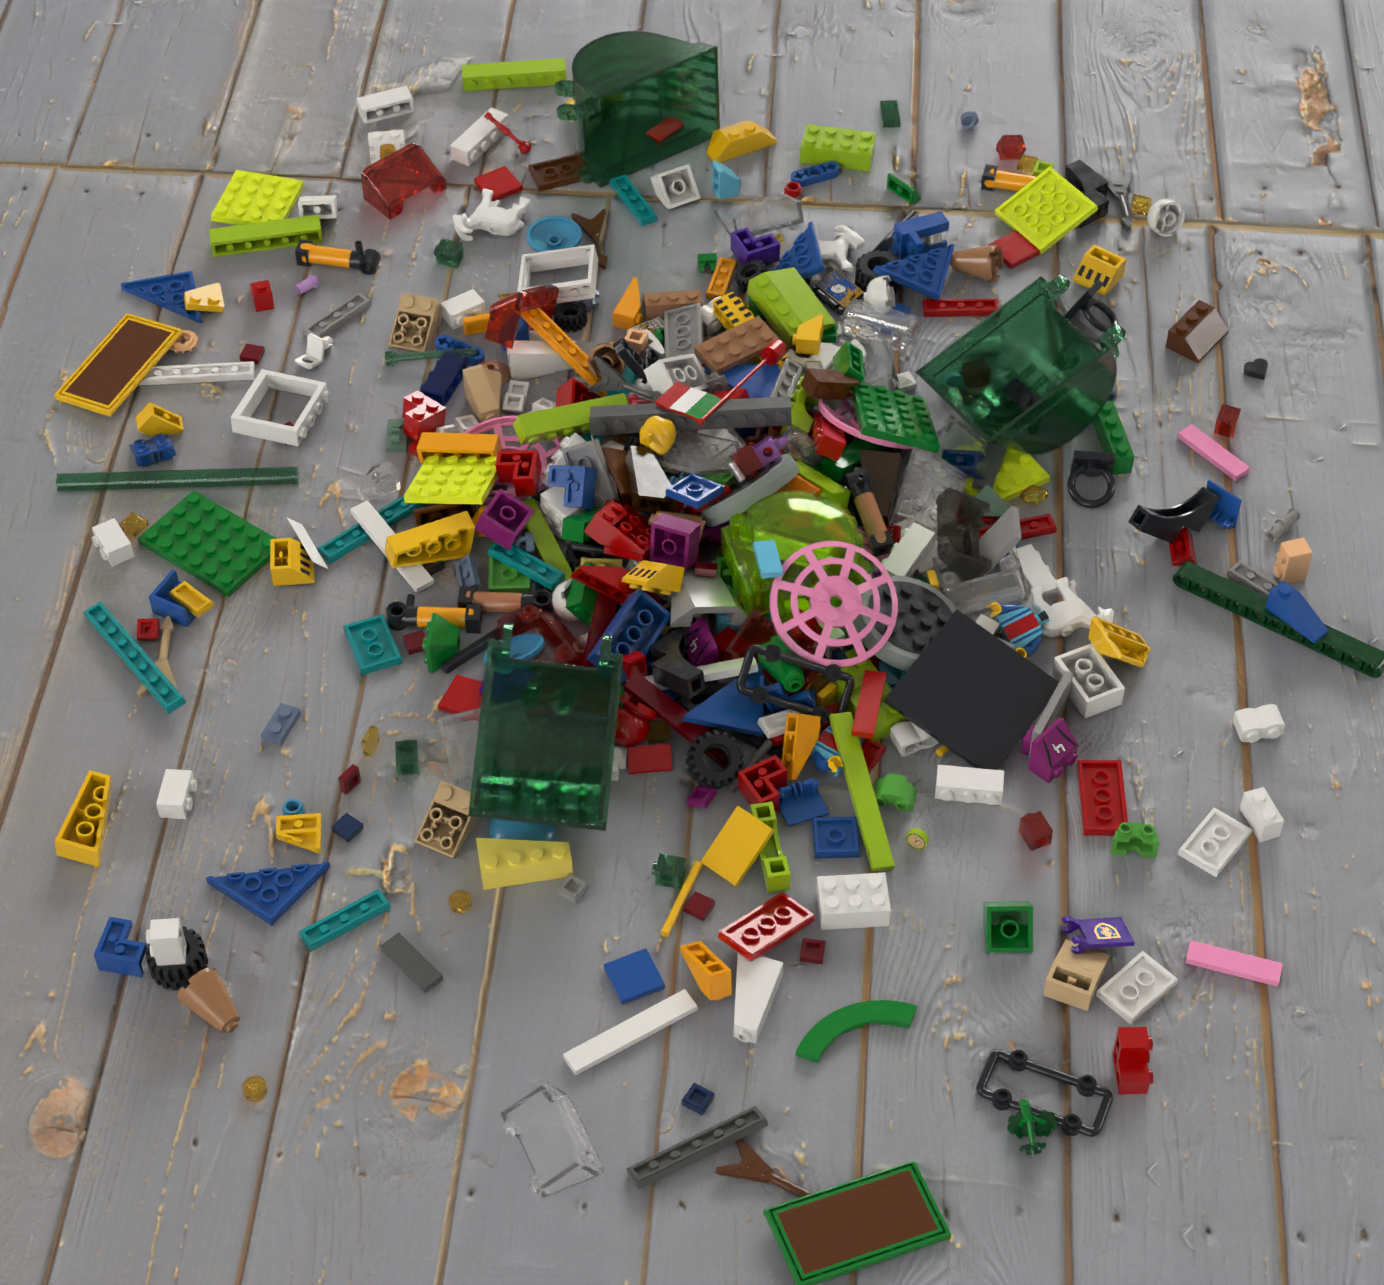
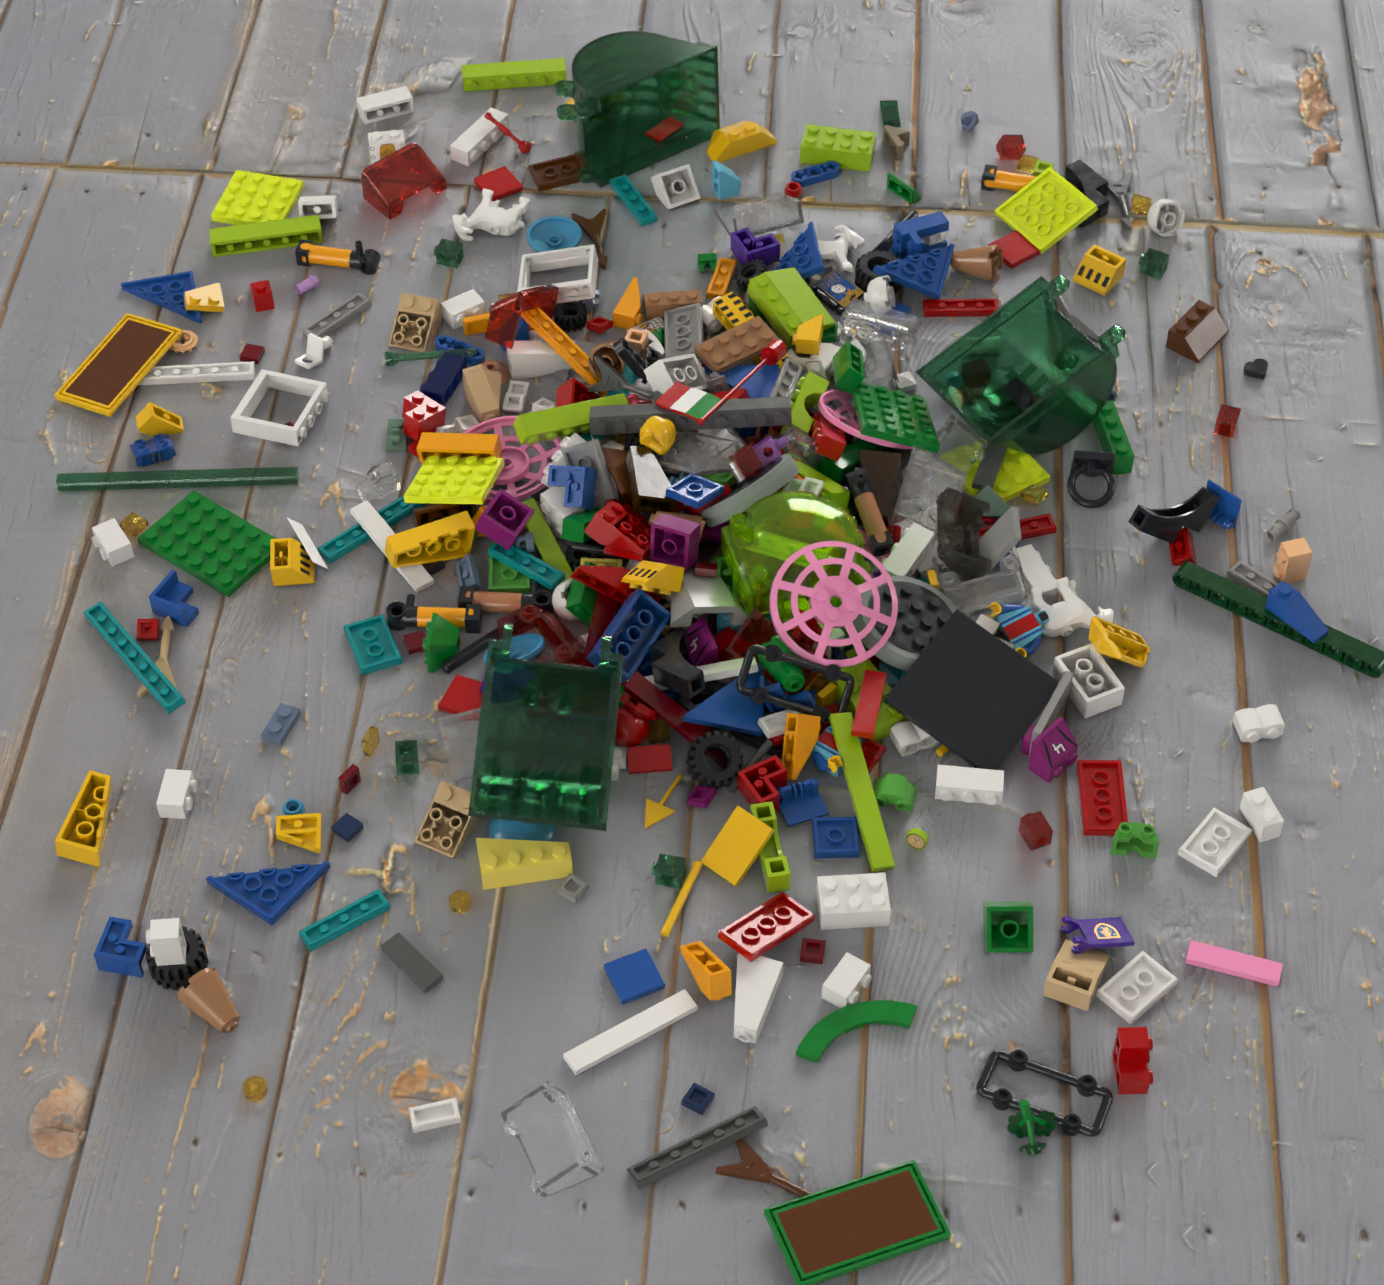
(191, 599): yellow tile -> none
(434, 1115): none -> white tile
(521, 468): red brick -> none
(599, 324): none -> red tile
(634, 662): red slope -> none
(656, 811): none -> yellow piece
(699, 906): dark red tile -> none
(767, 559): medium azure tile -> none
(808, 484): none -> white slope
(828, 384): reddish brown hinge -> none
(846, 981): none -> white brick
(896, 140): none -> dark tan slope
(970, 462): brick -> none
(1087, 302): black tile -> none
(1154, 263): none -> clear green brick
(1213, 452): bright pink tile -> none

